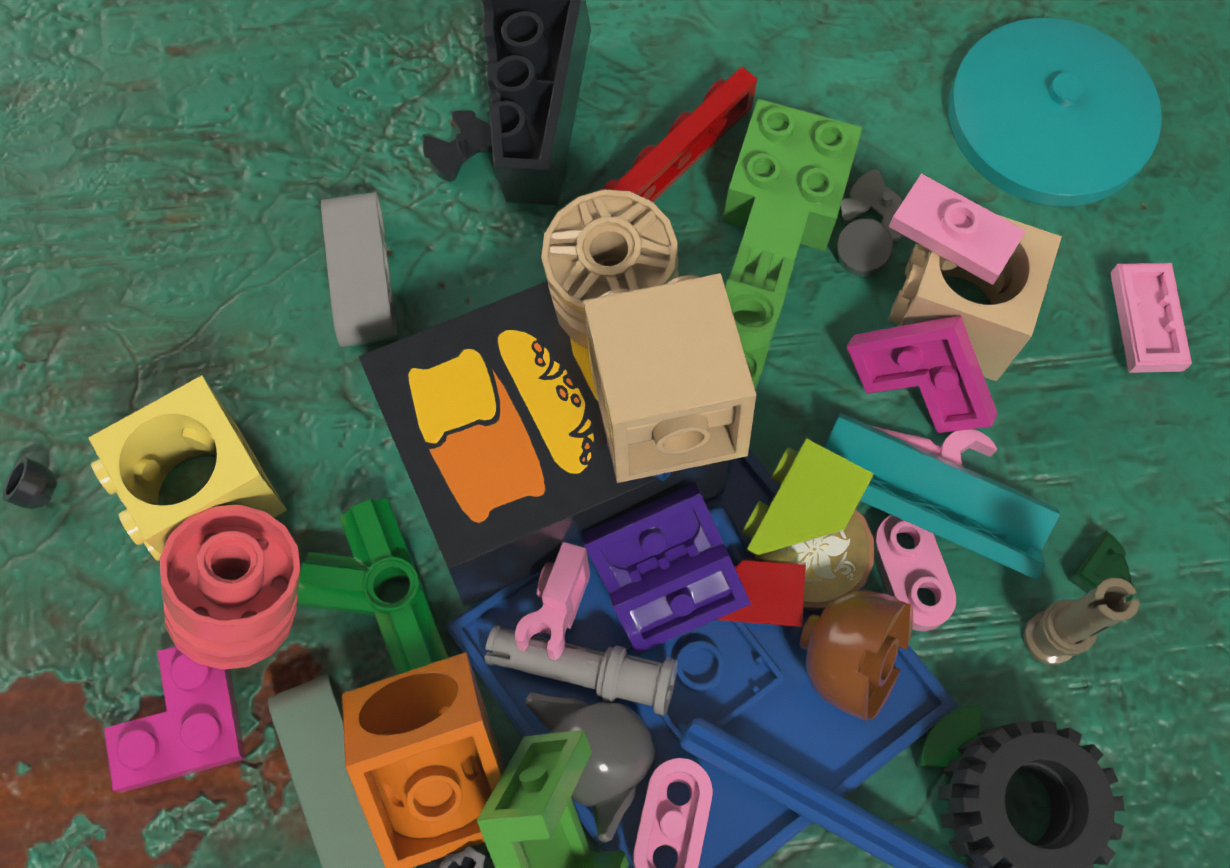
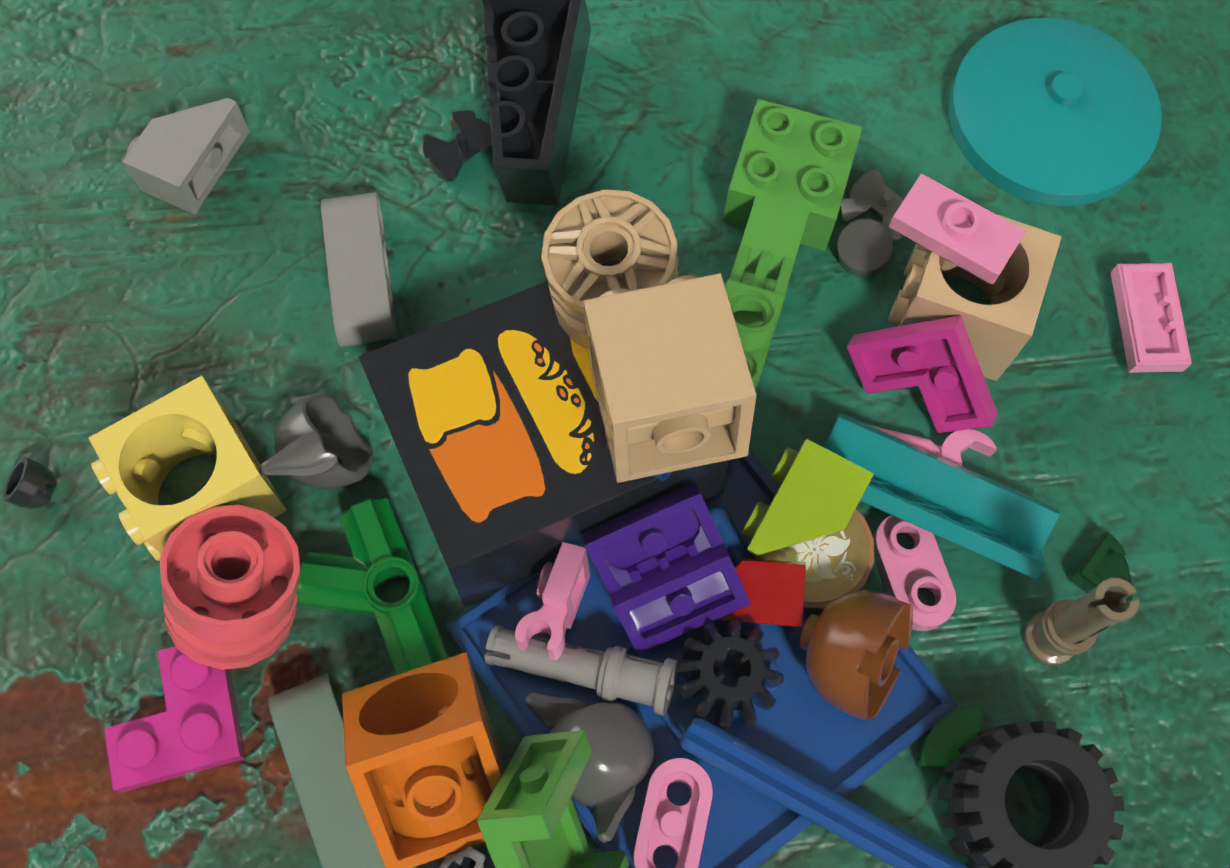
(186, 152): none -> light grey slope
(318, 445): none -> dark grey piece
(689, 137): red plate -> none
(747, 690): none -> black gear

